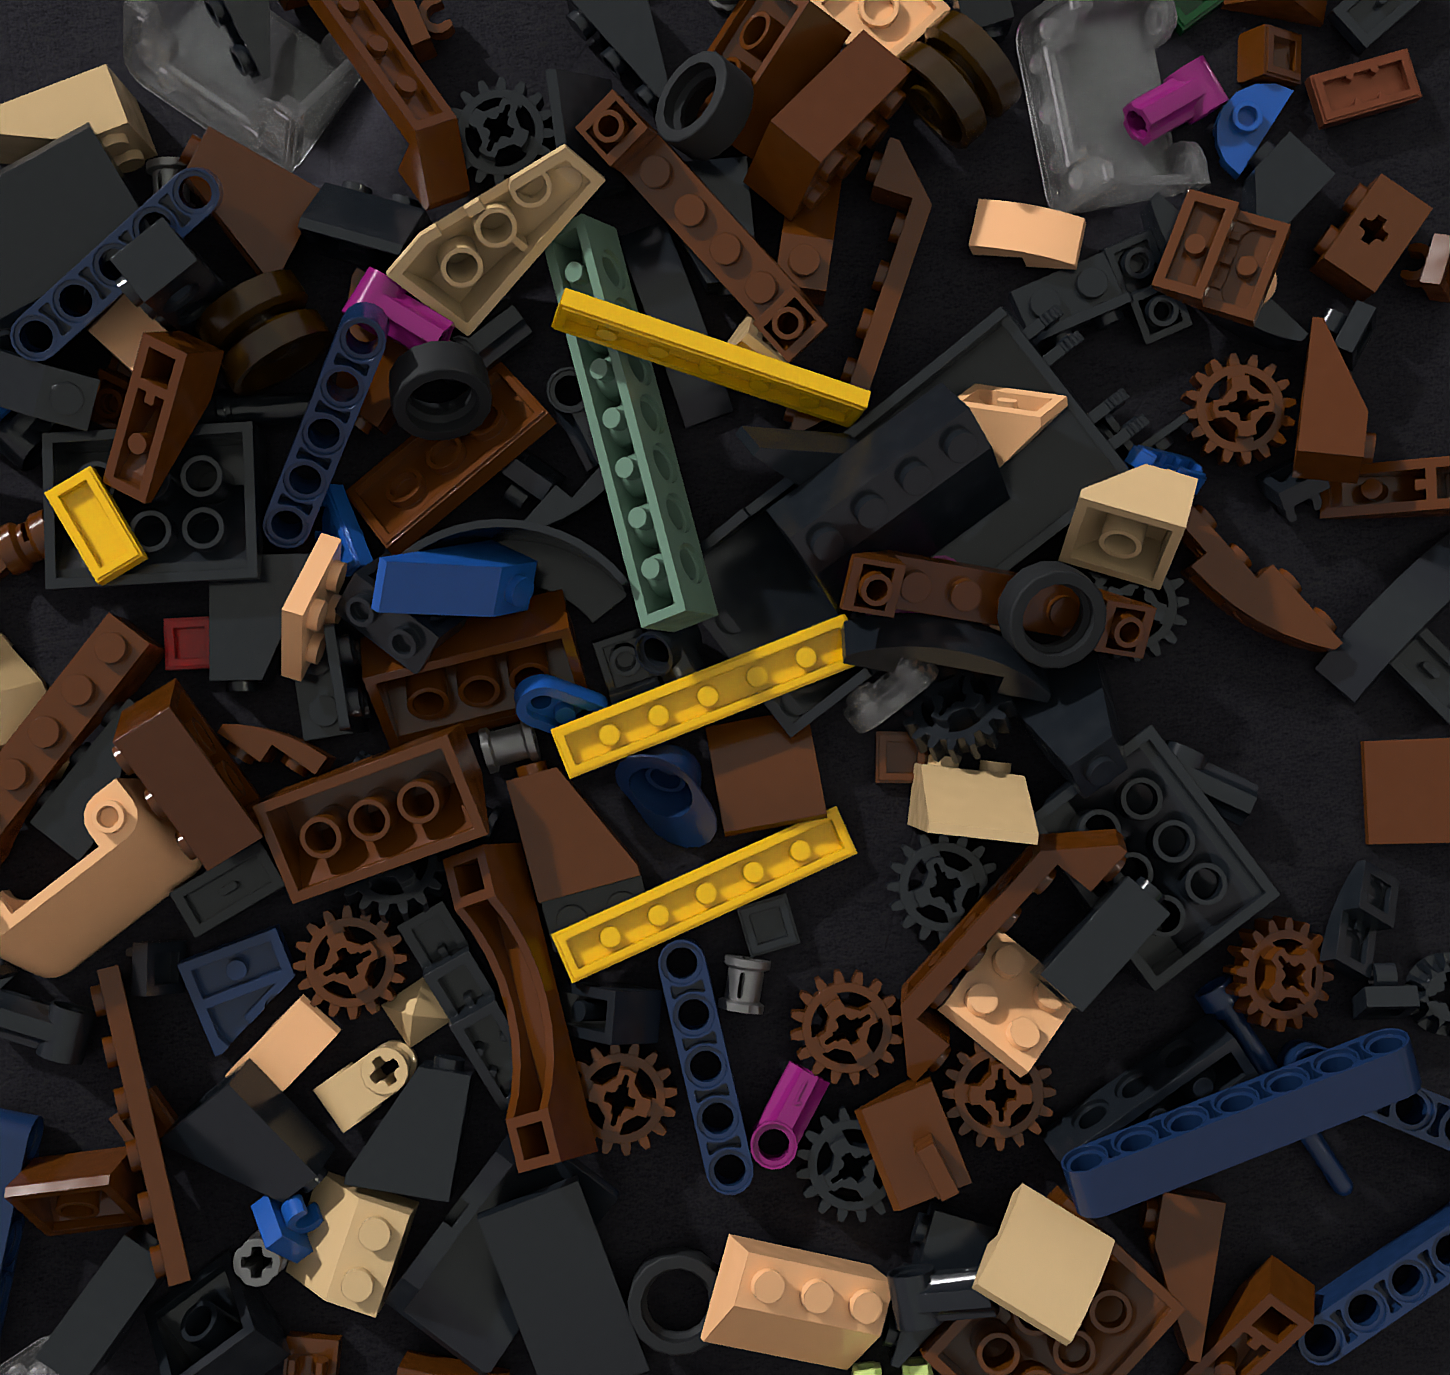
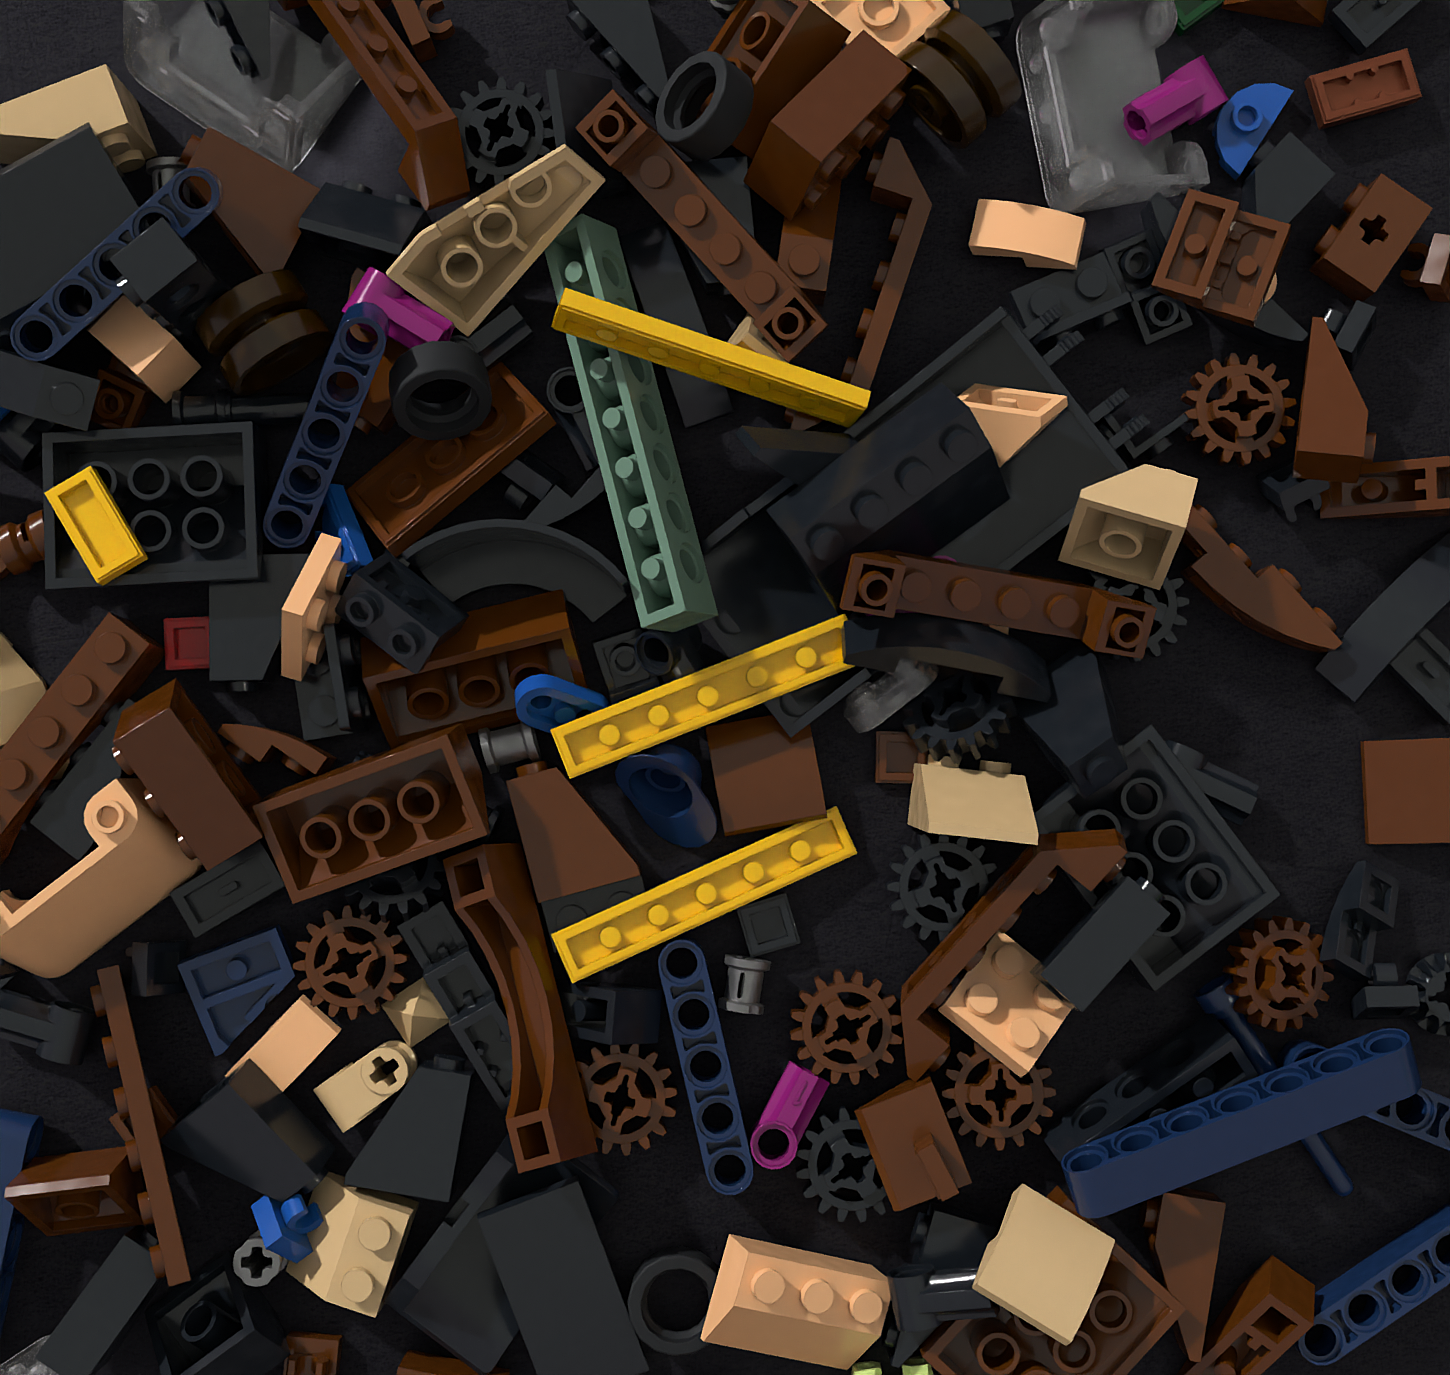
(160, 410): reddish brown slope -> none
(455, 581): blue slope -> none
(1078, 641): black tyre -> none
(1182, 464): blue plate -> none
(1269, 56): reddish brown slope -> none

